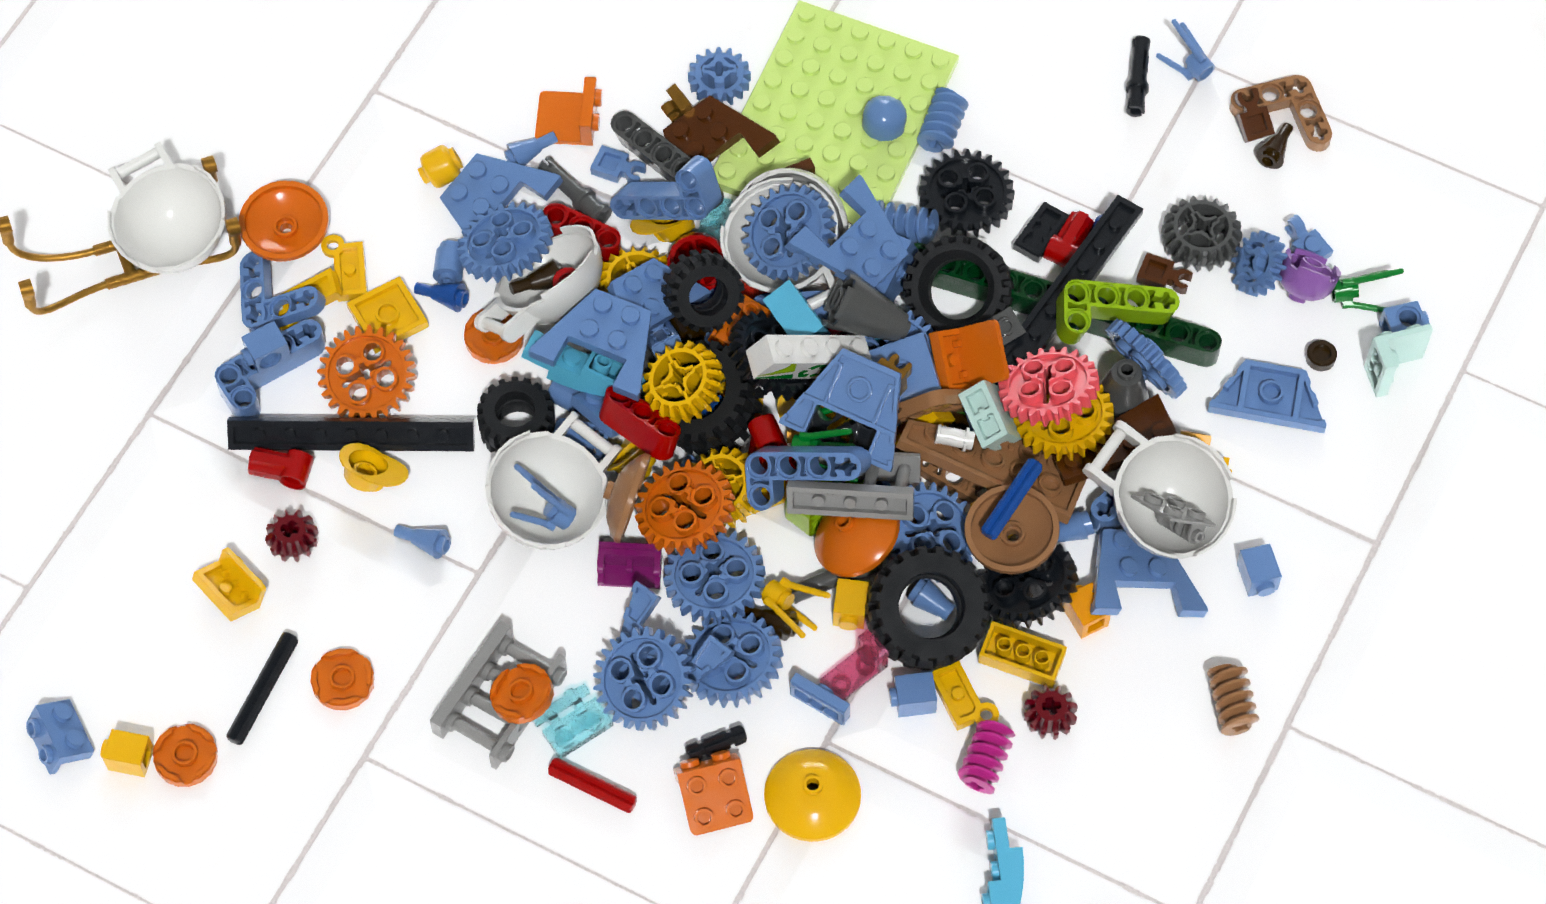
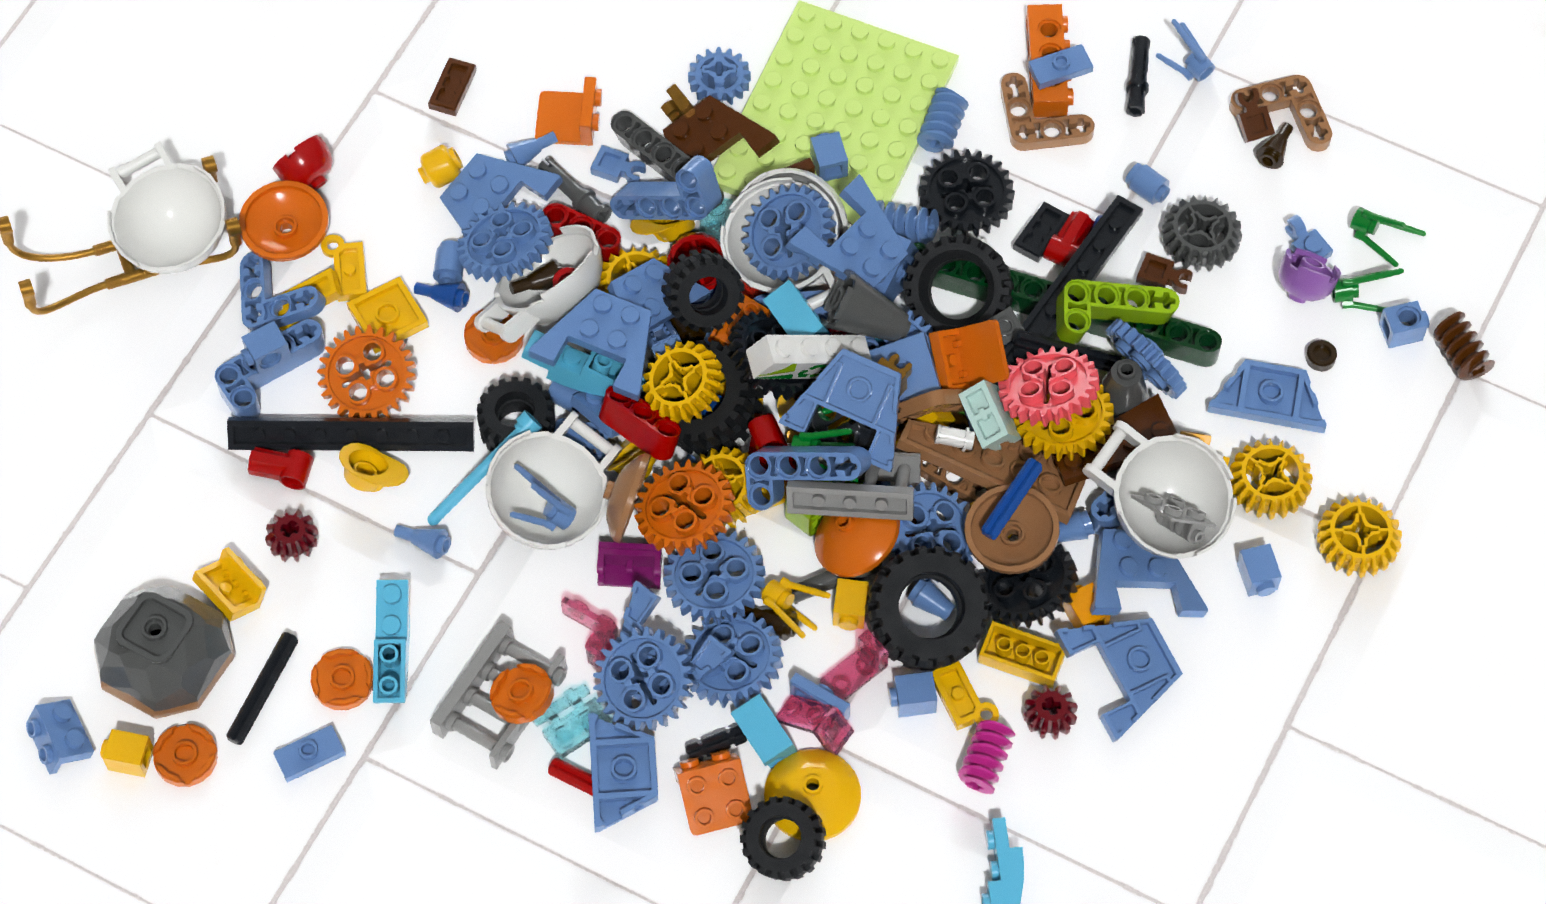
(165, 670): none -> dark grey rock
(306, 164): none -> red cylinder
(309, 753): none -> medium blue plate
(391, 642): none -> medium azure slope
(452, 86): none -> reddish brown plate
(525, 422): none -> medium azure piece
(602, 626): none -> clear pink bracket
(620, 771): none -> medium blue wing
(755, 838): none -> black tyre
(763, 731): none -> medium azure hinge
(819, 719): none -> clear pink bracket
(829, 156): none -> medium blue brick
(884, 118): medium blue hair -> none
(1028, 125): none -> medium nougat beam
(1033, 342): none -> black axle
(1042, 22): none -> orange brick
(1060, 66): none -> medium blue plate
(1136, 660): none -> medium blue wing
(1148, 183): none -> medium blue brick
(1232, 698): medium nougat piece -> none
(1258, 263): medium blue gear -> none
(1277, 494): none -> yellow gear
(1368, 222): none -> green plant
(1372, 527): none -> yellow gear
(1393, 349): light aqua bracket -> none
(1461, 348): none -> reddish brown piece

